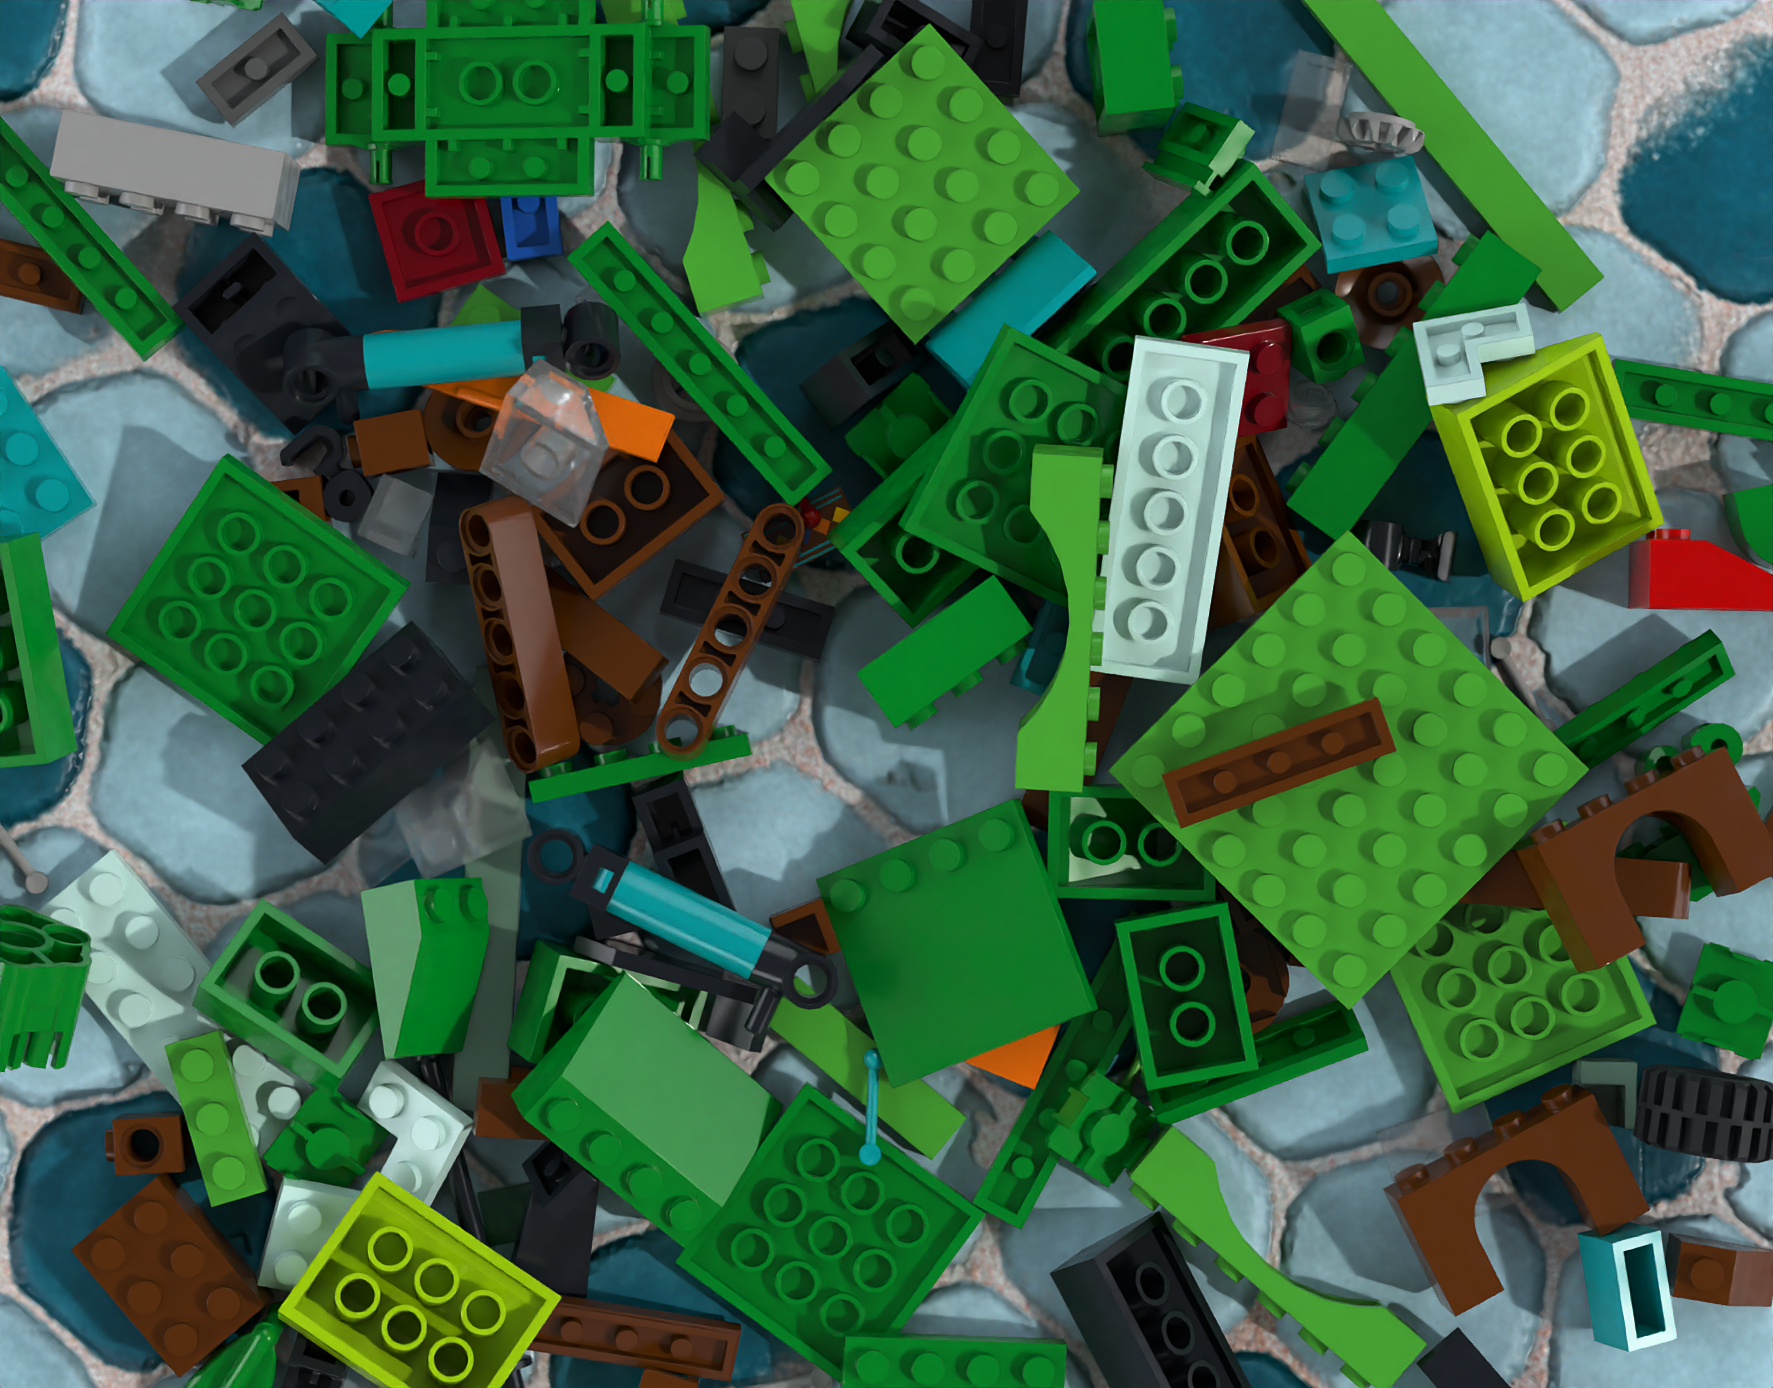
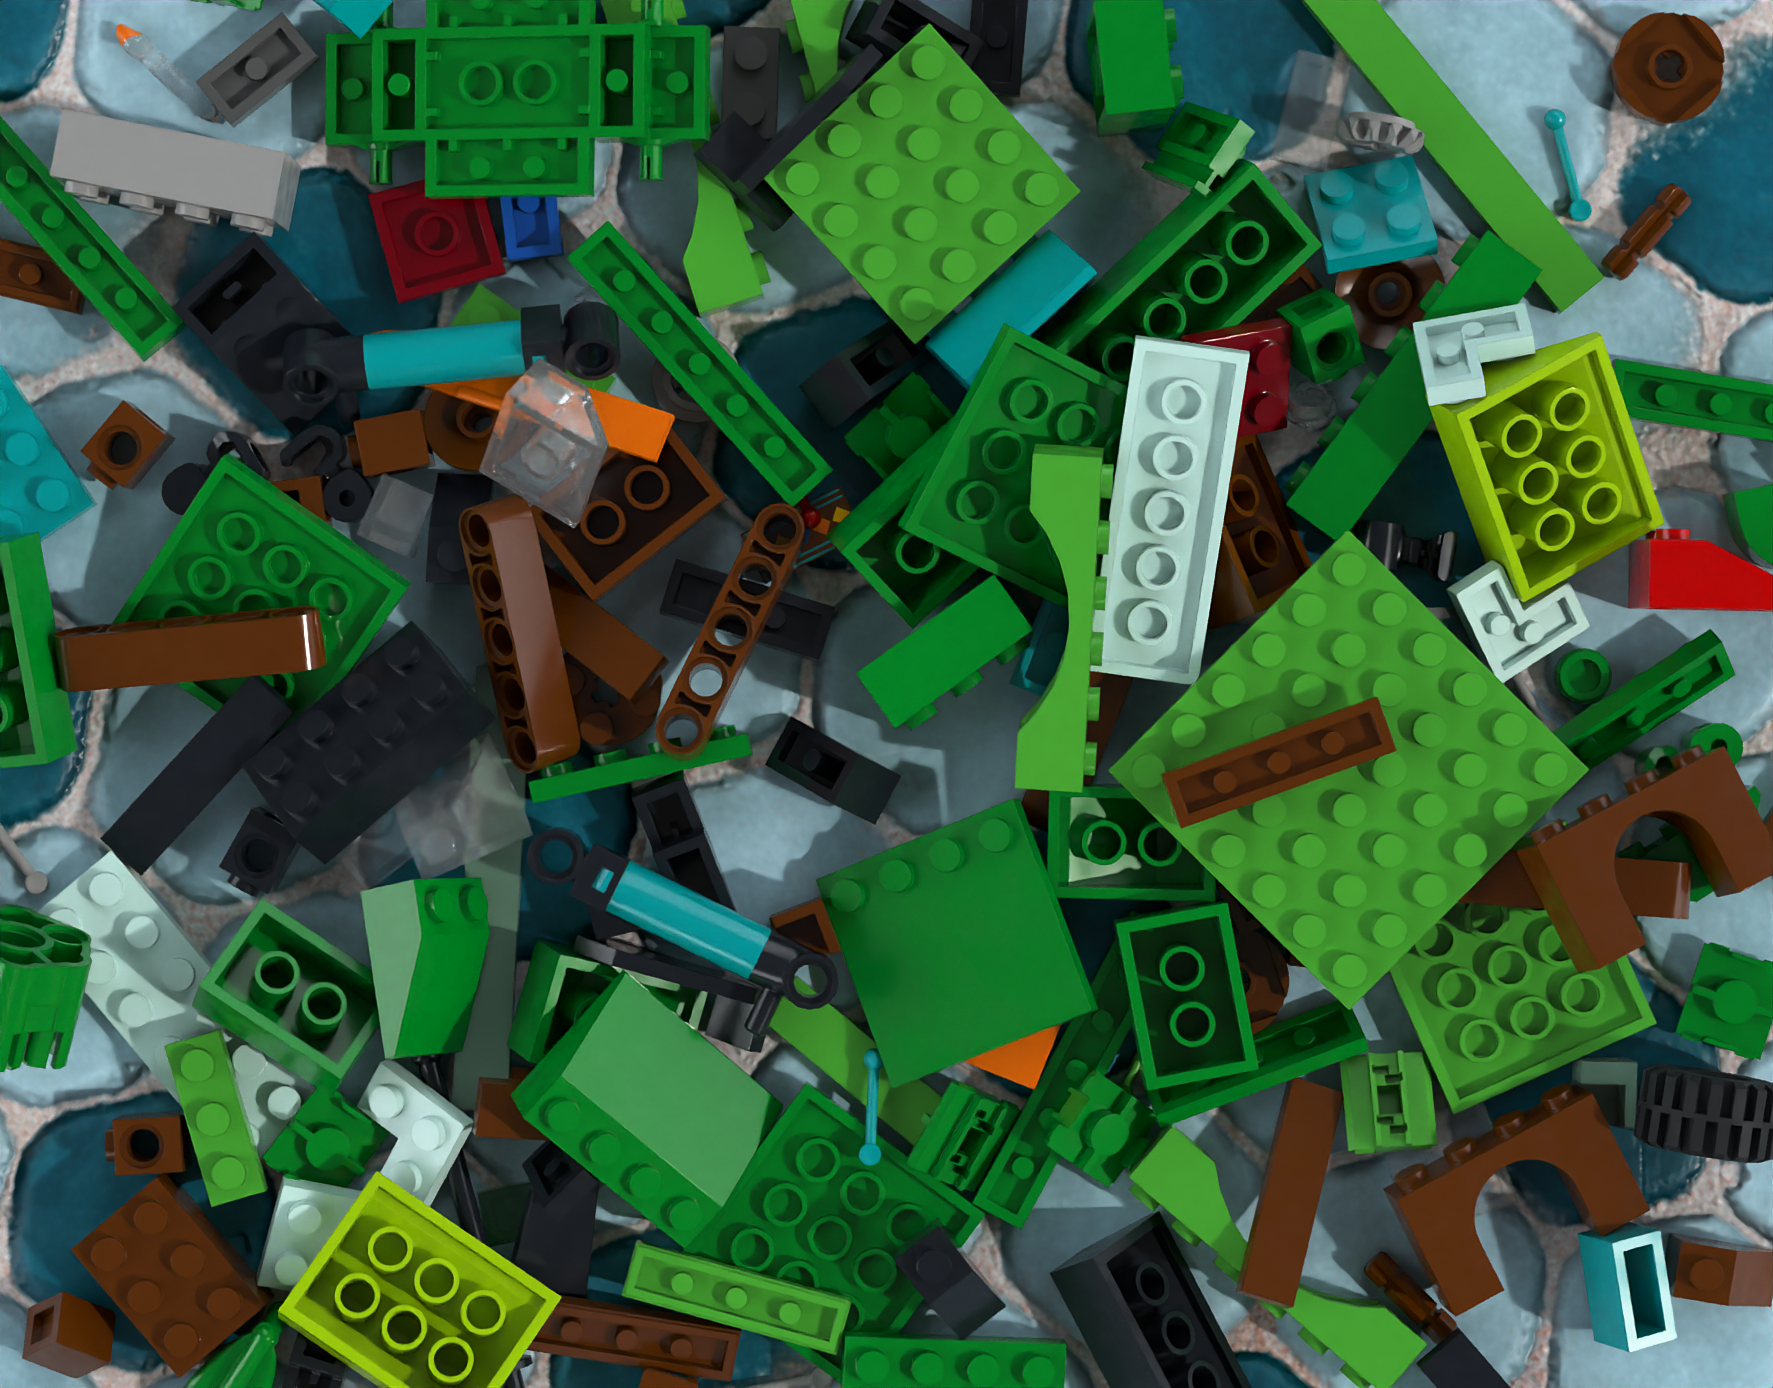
(69, 1335): none -> reddish brown panel
(150, 440): none -> reddish brown brick
(166, 72): none -> clear piece
(186, 481): none -> black leg
(190, 648): none -> reddish brown beam
(198, 773): none -> black slope
(267, 827): none -> black brick
(736, 1297): none -> bright green tile
(833, 770): none -> black slope
(948, 1279): none -> black slope
(962, 1136): none -> green piece
(1290, 1193): none -> reddish brown tile
(1388, 1102): none -> bright green piece
(1409, 1297): none -> reddish brown axle
(1511, 632): none -> light aqua plate
(1579, 209): none -> teal hinge
(1582, 676): none -> green tile
(1646, 231): none -> reddish brown axle
(1664, 100): none -> reddish brown plate

